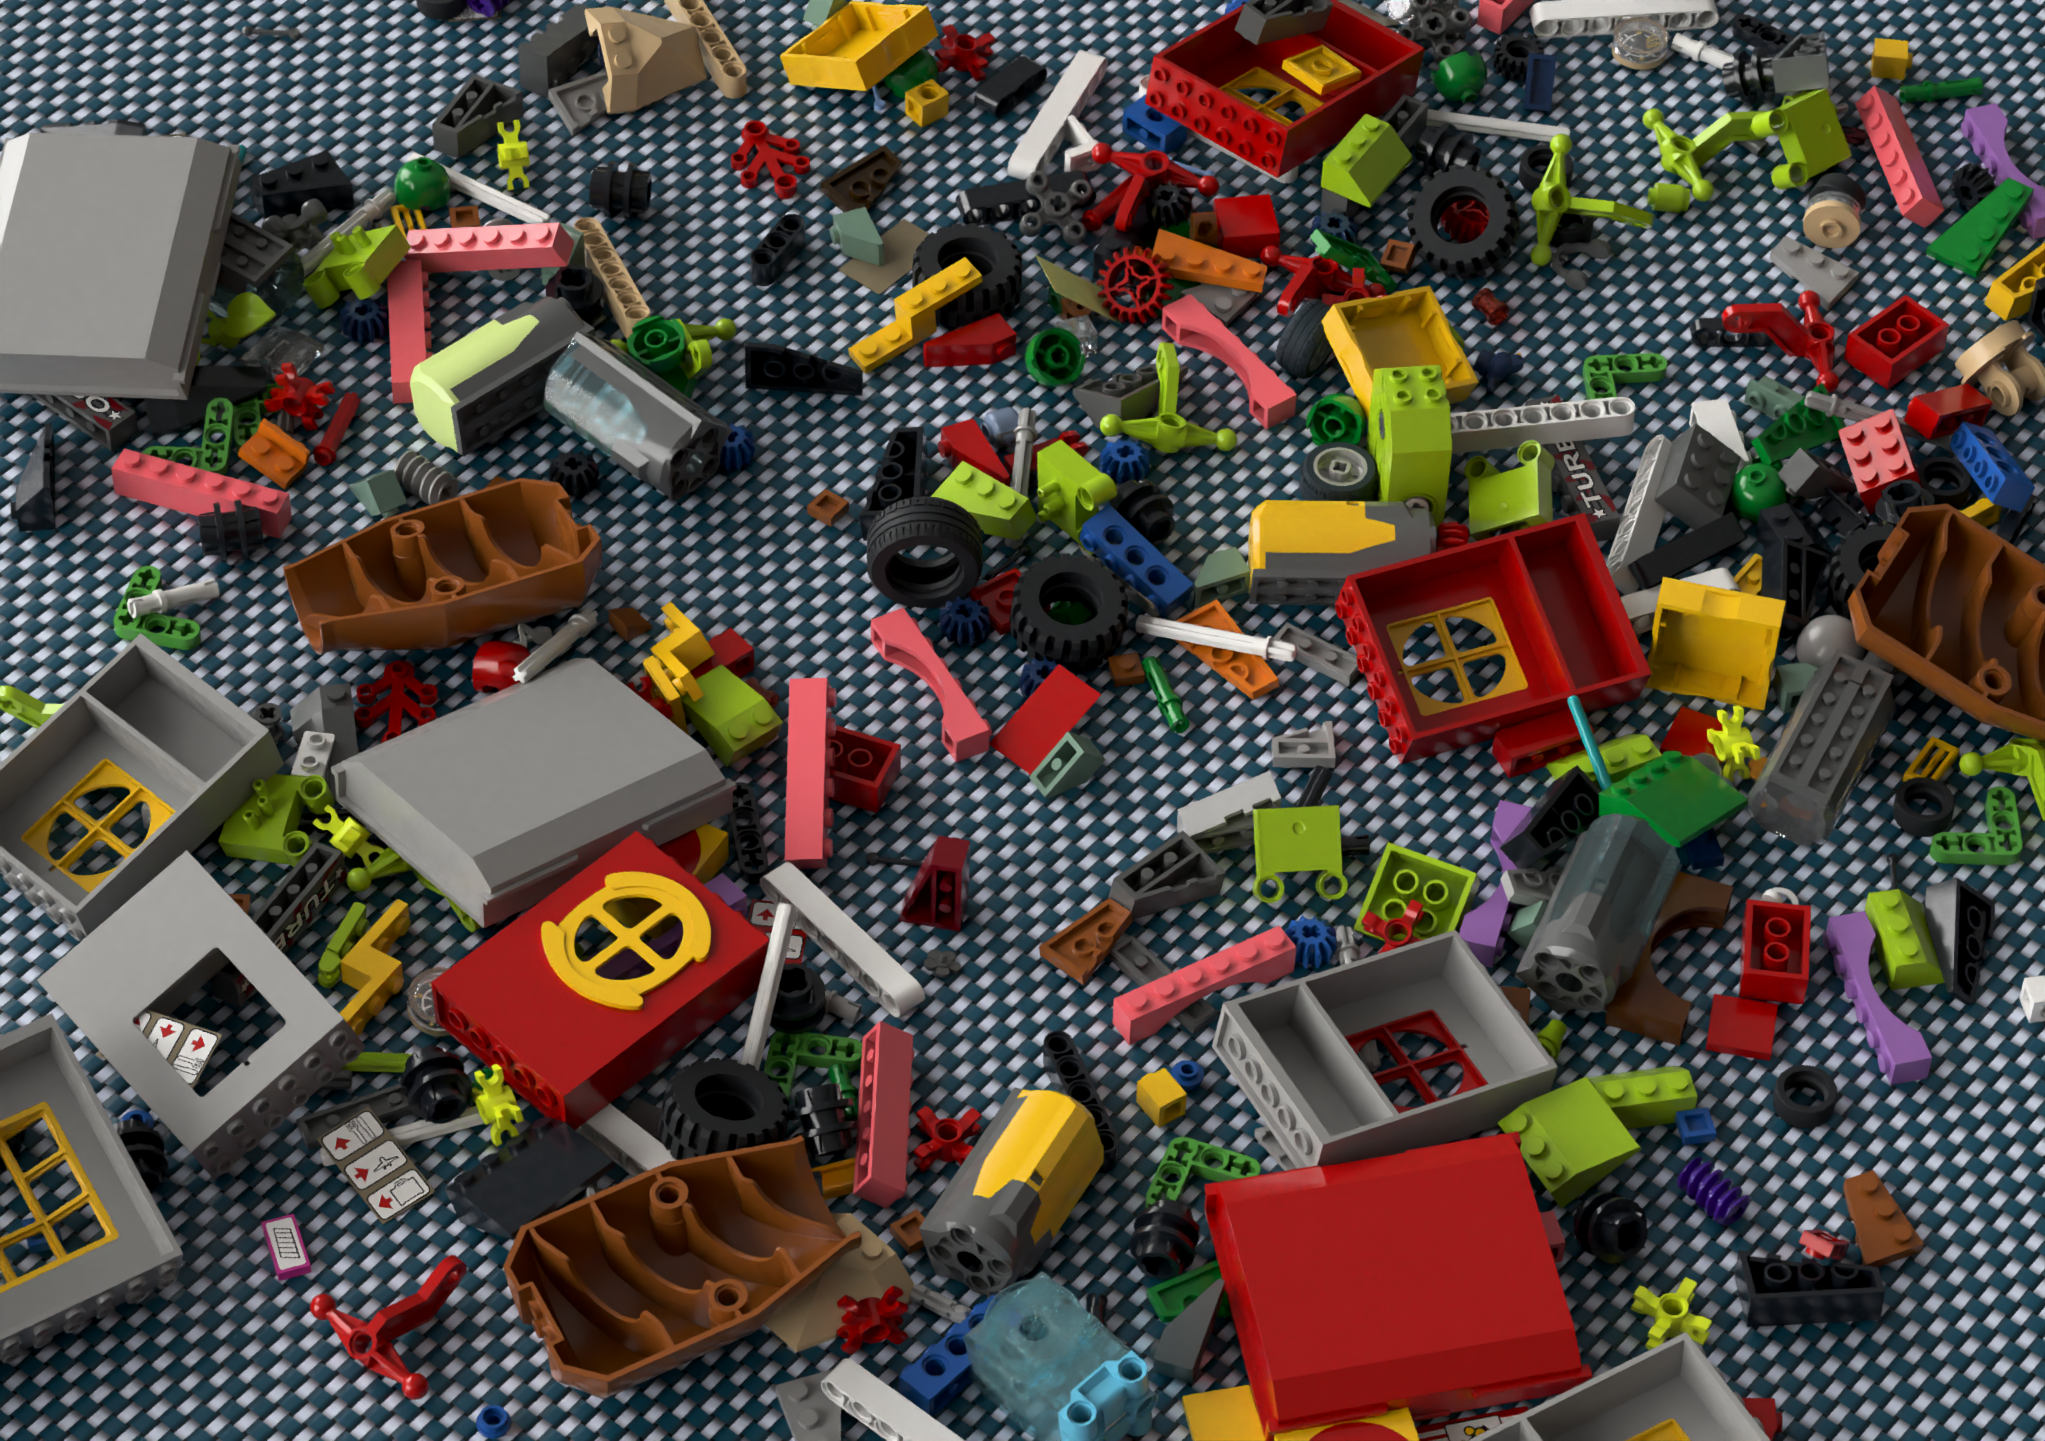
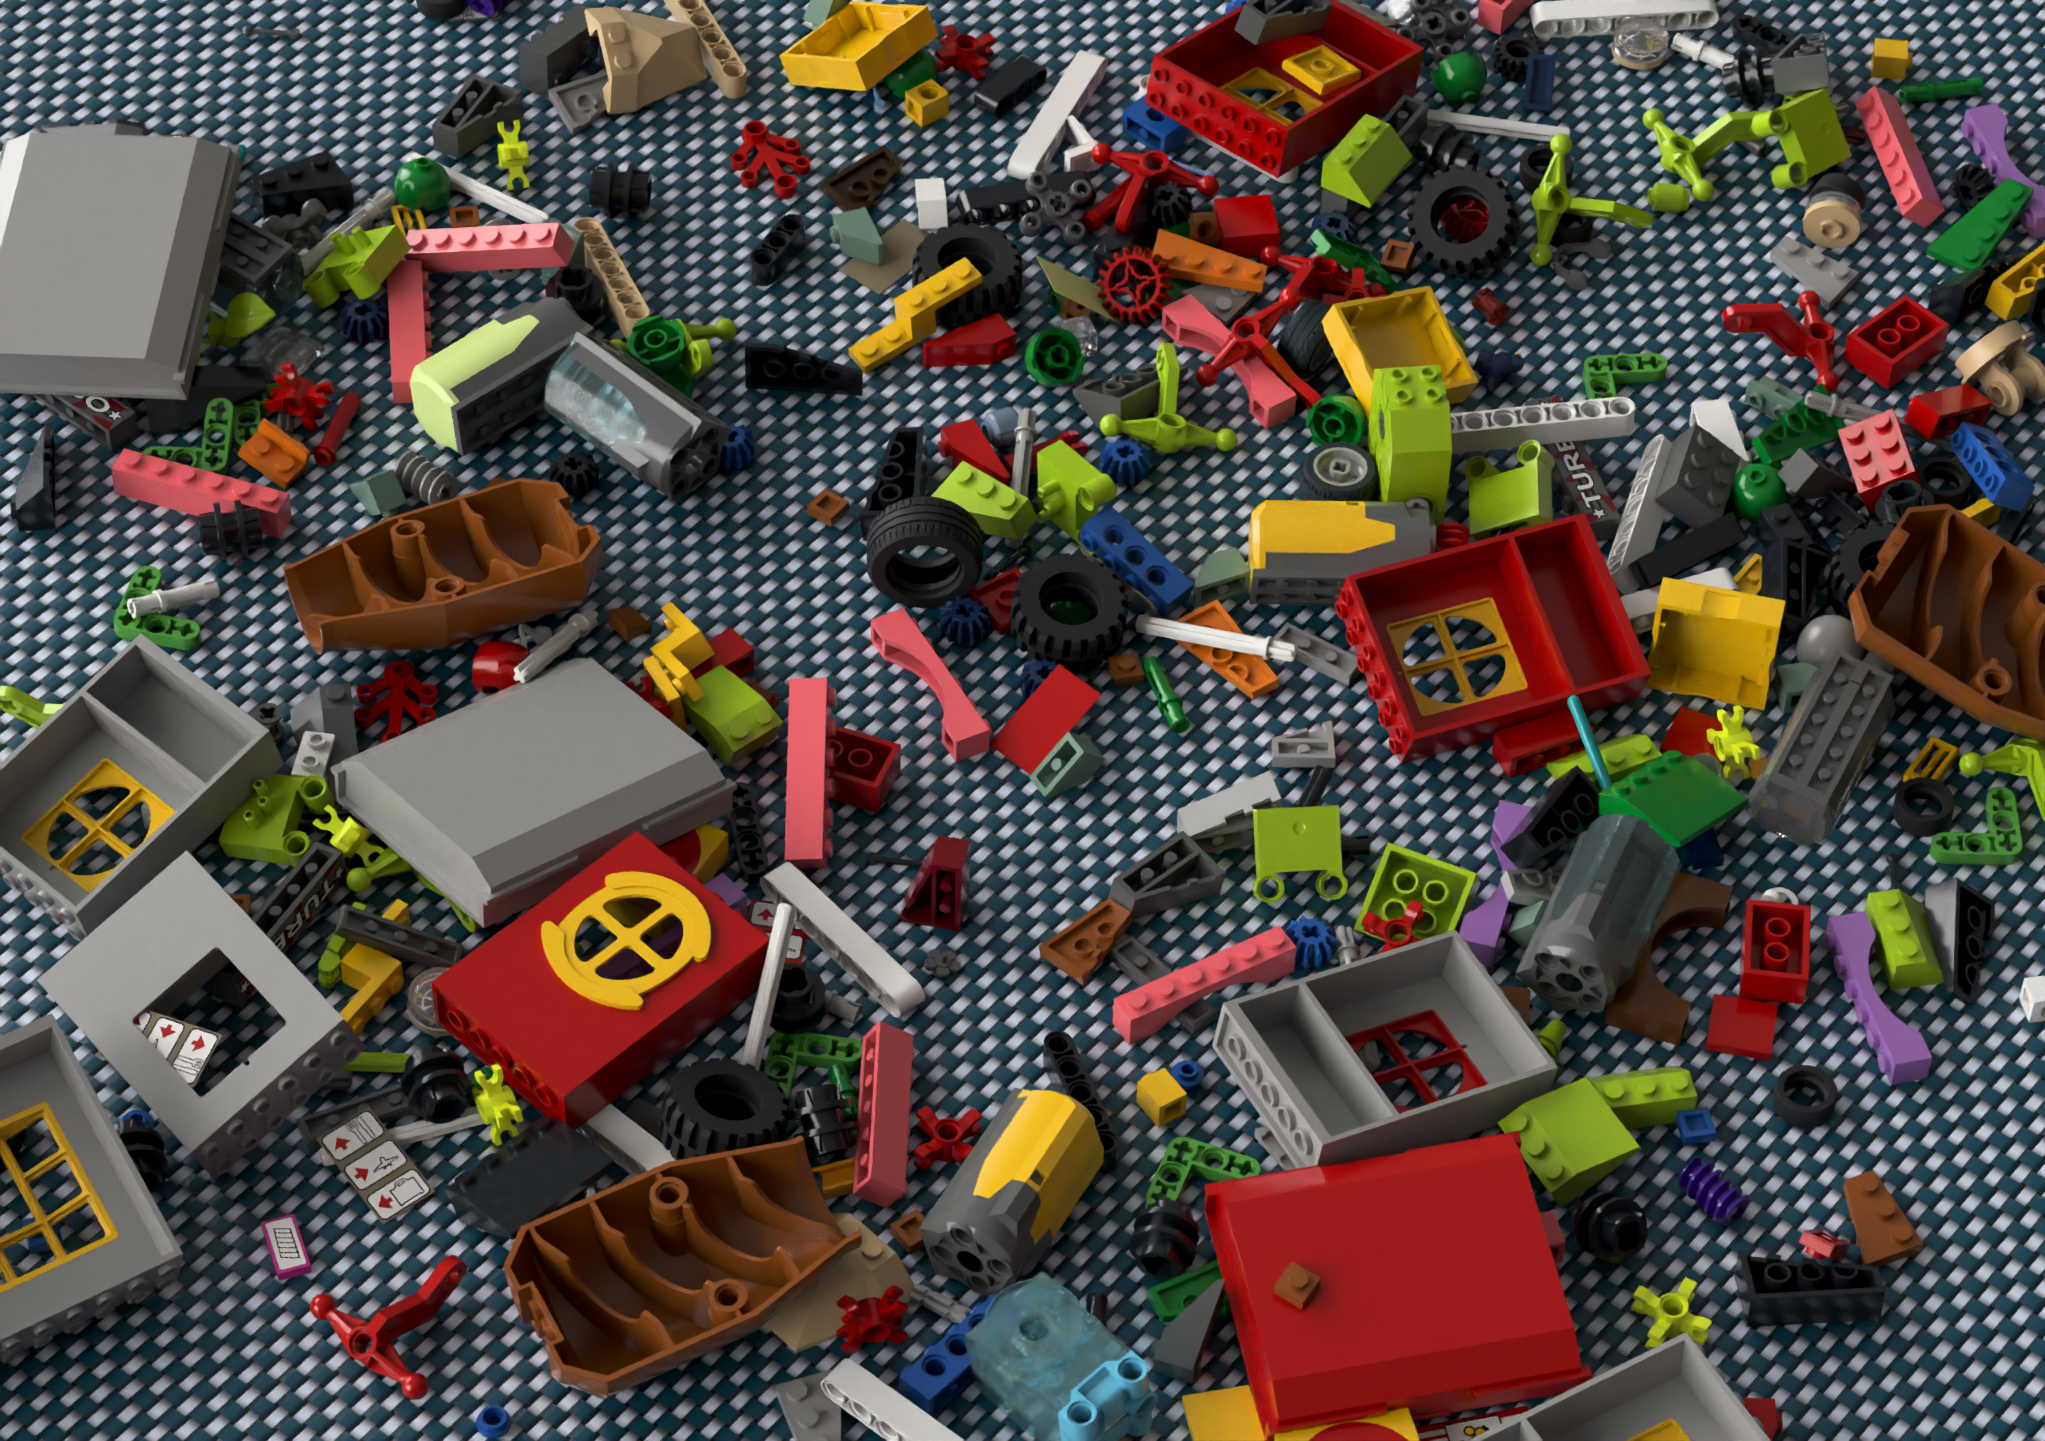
(396, 938): none -> dark grey tile
(931, 204): none -> white slope
(1145, 510): black piece -> none
(1260, 328): none -> red piece
(1296, 1285): none -> dark orange plate
(1712, 339): black beam -> none
(1966, 292): none -> black wedge

